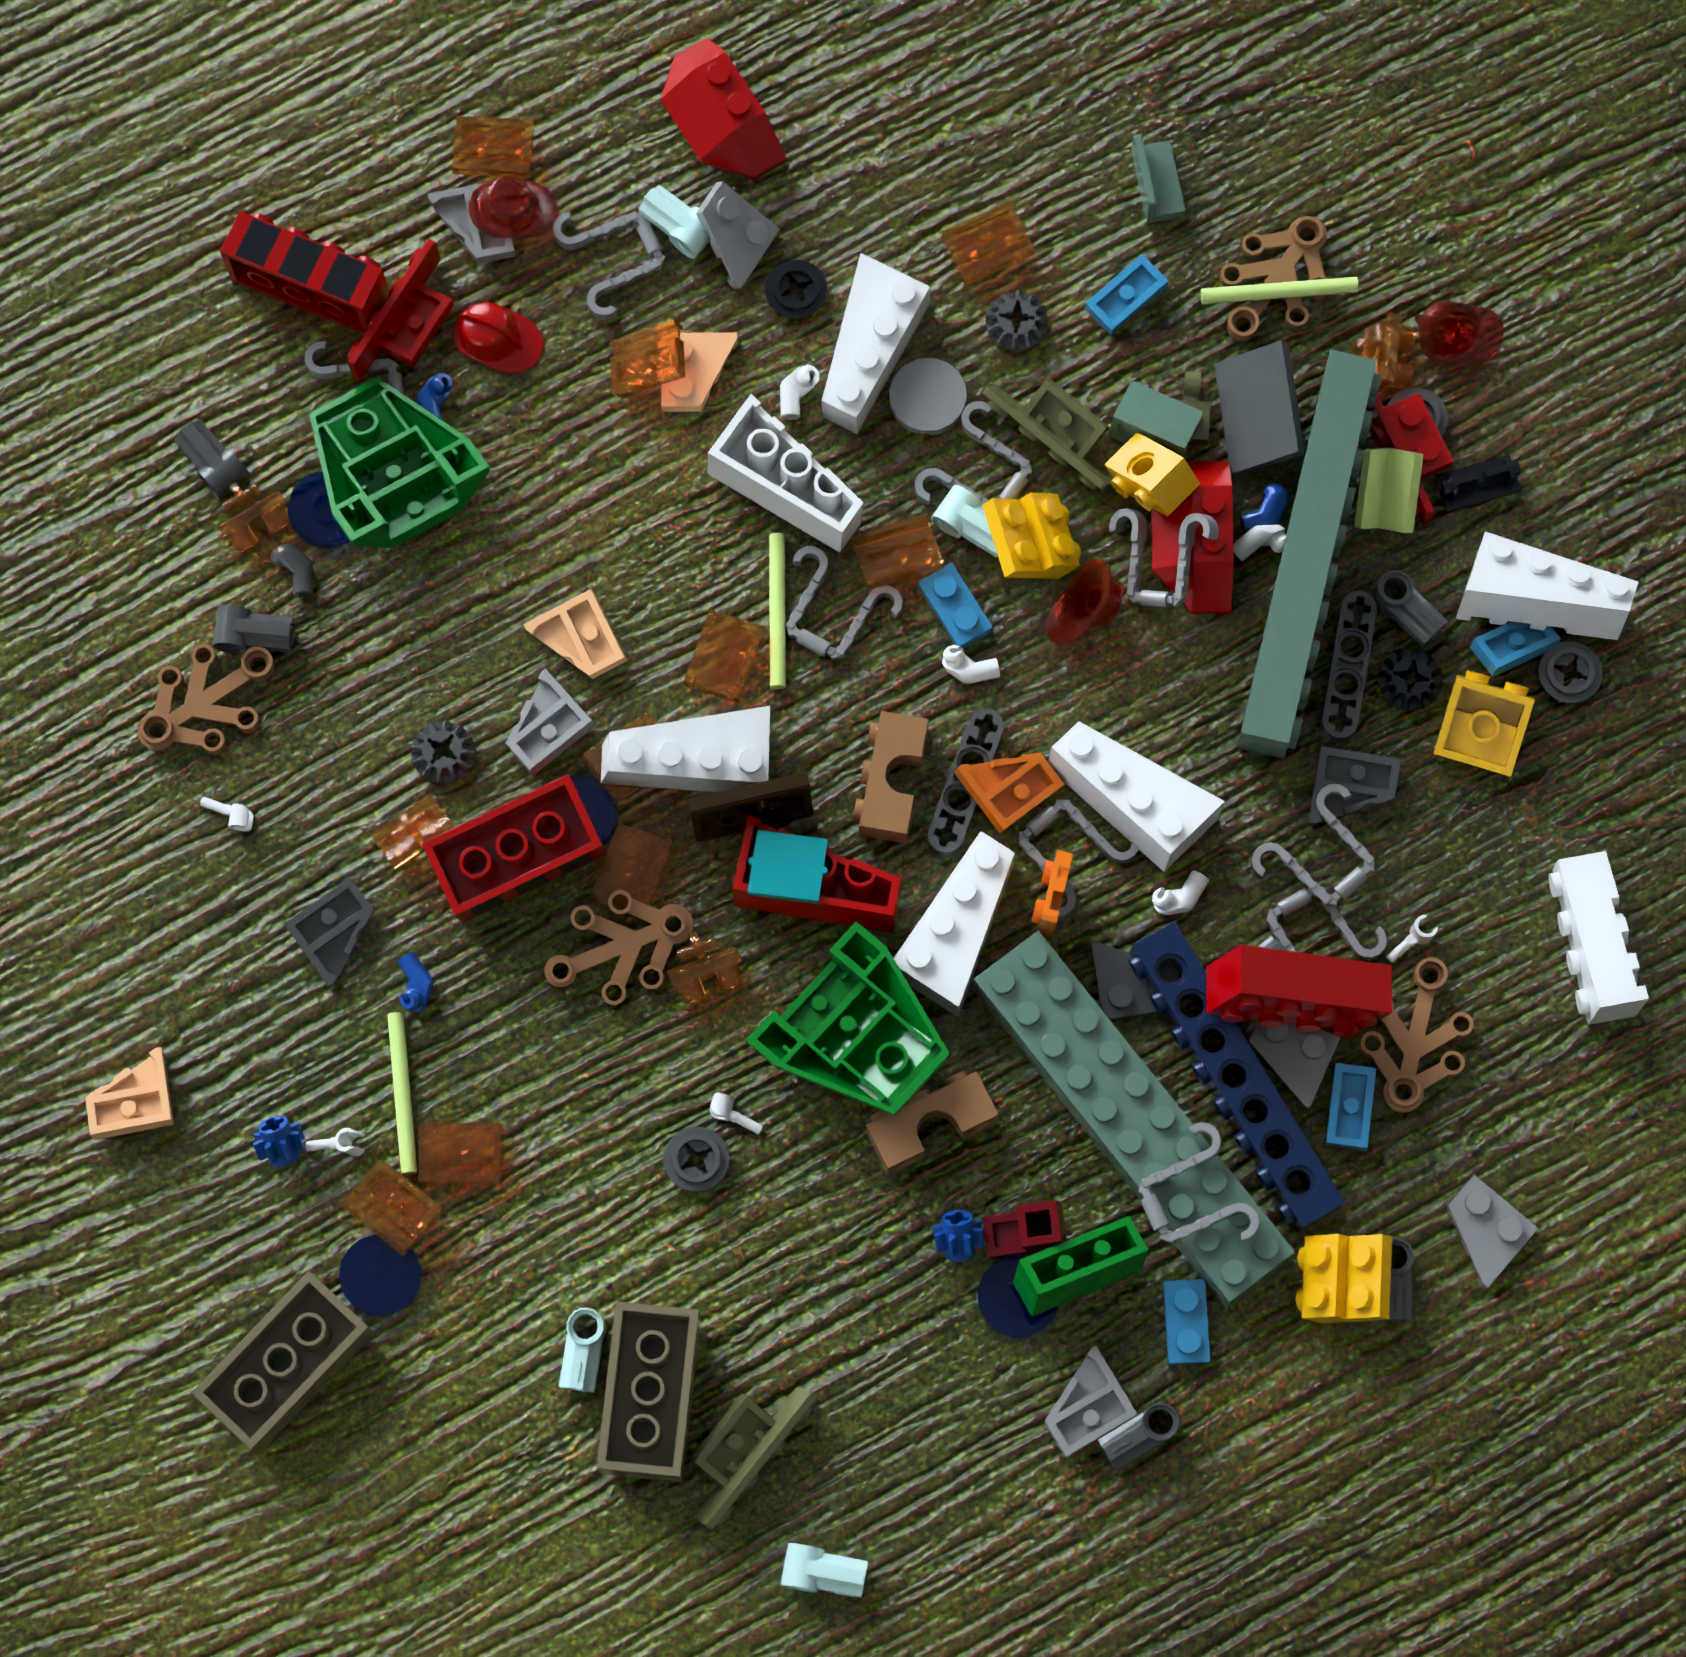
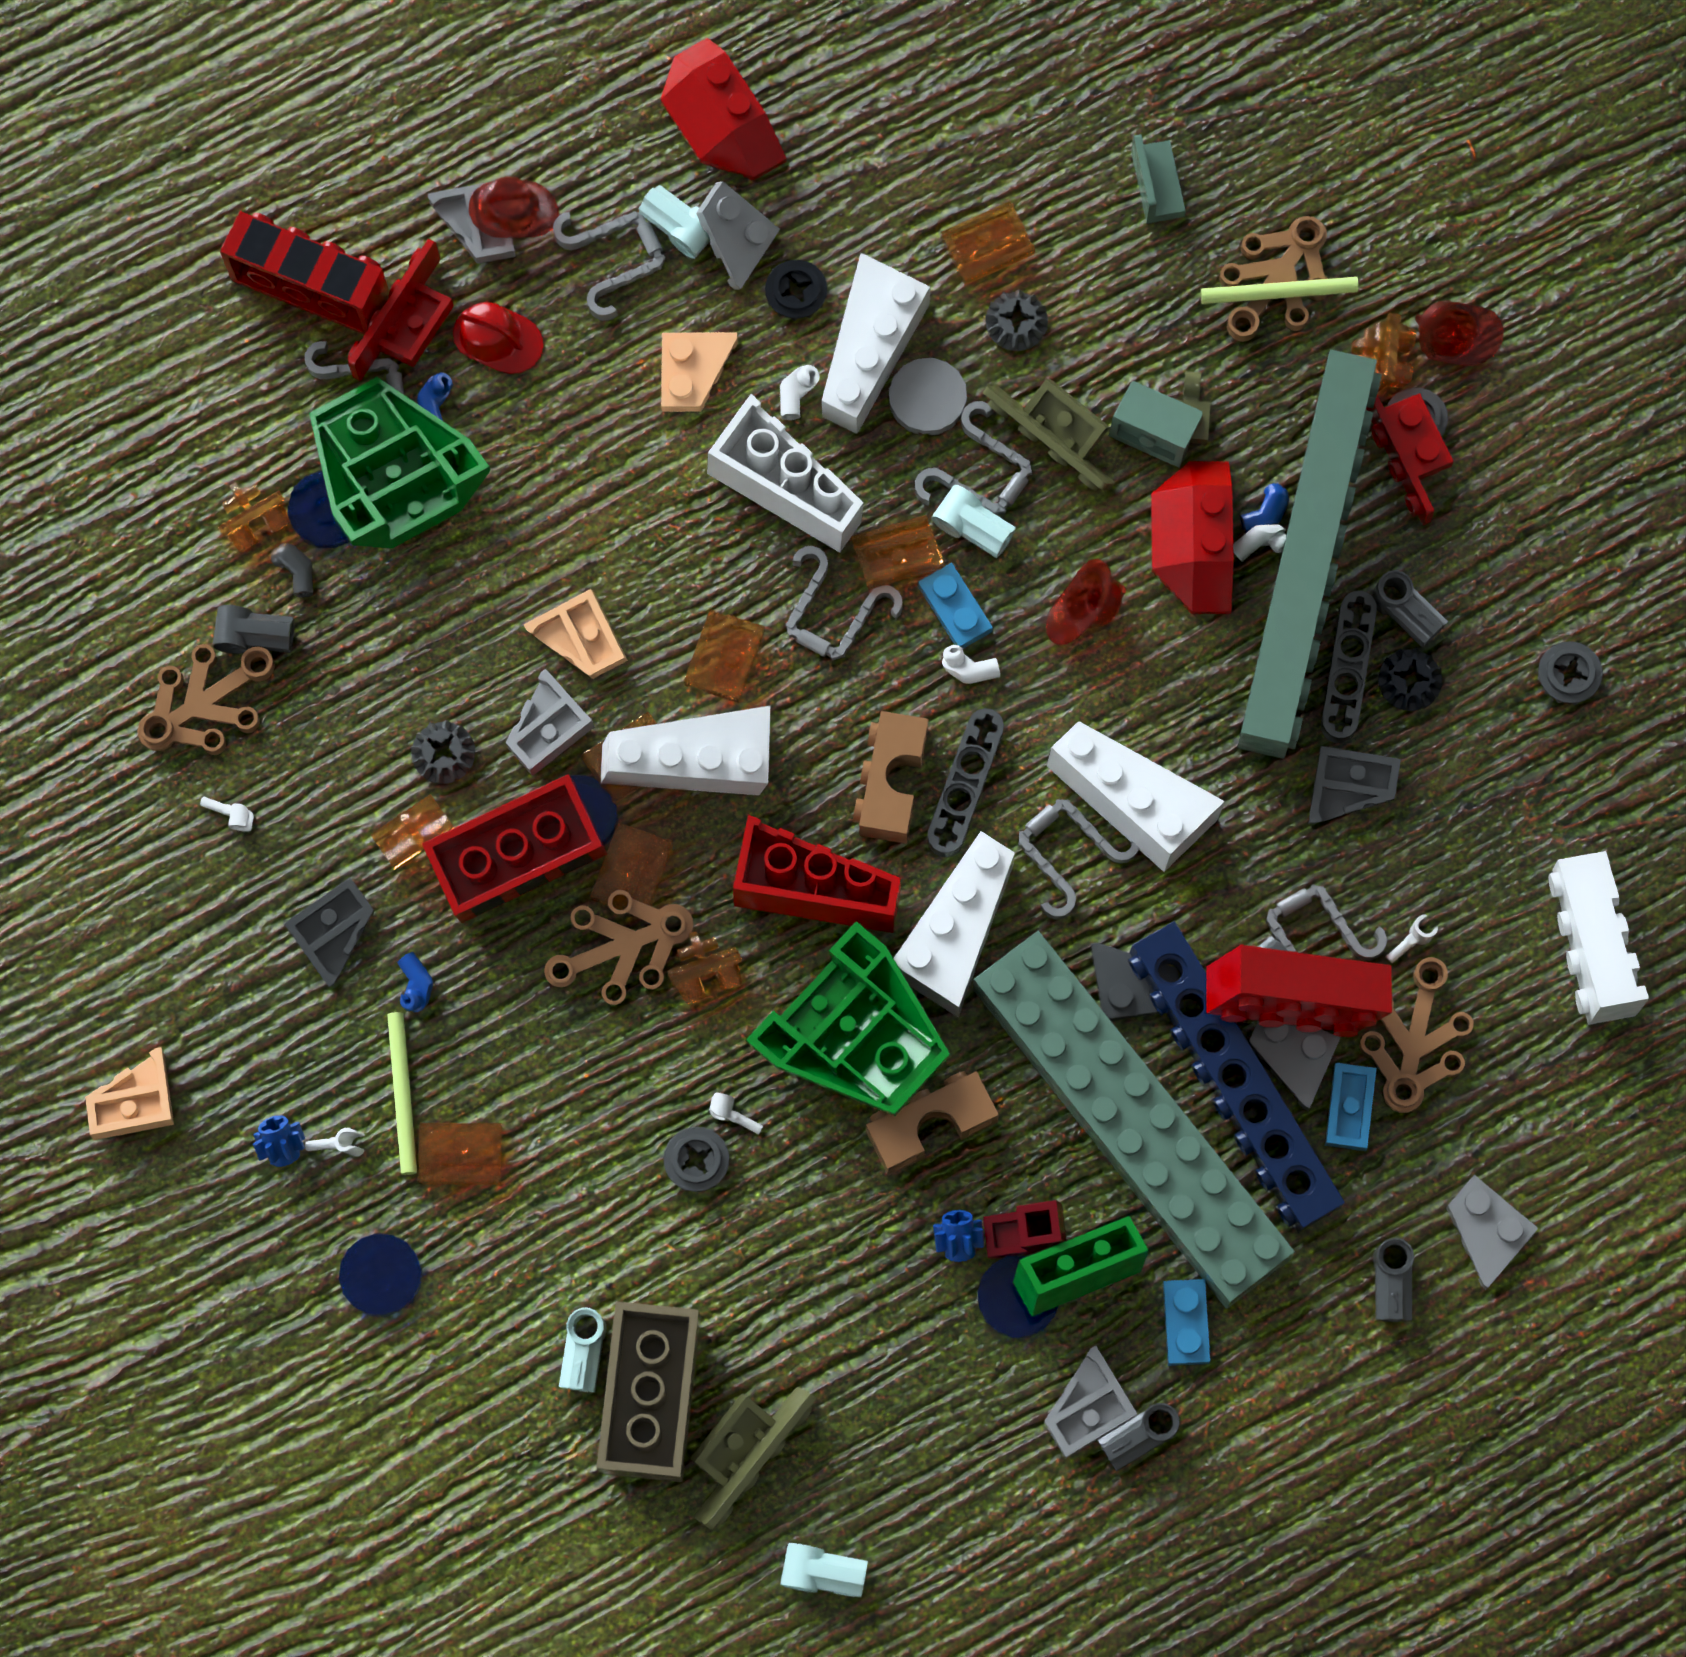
(215, 464): dark grey piece -> none
(282, 1363): dark tan brick -> none
(392, 1207): clear orange plate -> none
(493, 146): clear orange plate -> none
(647, 359): clear orange plate -> none
(770, 800): dark brown tile -> none
(777, 610): yellowish green bar -> none
(787, 866): teal piece -> none
(1009, 786): orange wing -> none
(1032, 536): yellow plate -> none
(1054, 876): orange wing -> none
(1126, 294): dark azure plate -> none
(1138, 537): light grey piece -> none
(1151, 475): yellow brick -> none
(1155, 1212): light grey piece -> none
(1180, 900): white arm -> none
(1259, 408): dark grey tile -> none
(1345, 1278): yellow plate -> none
(1351, 881): light grey piece -> none
(1388, 489): yellowish green panel -> none
(1479, 482): black hinge -> none
(1484, 723): yellow plate -> none
(1512, 646): dark azure plate -> none
(1544, 590): white wedge -> none

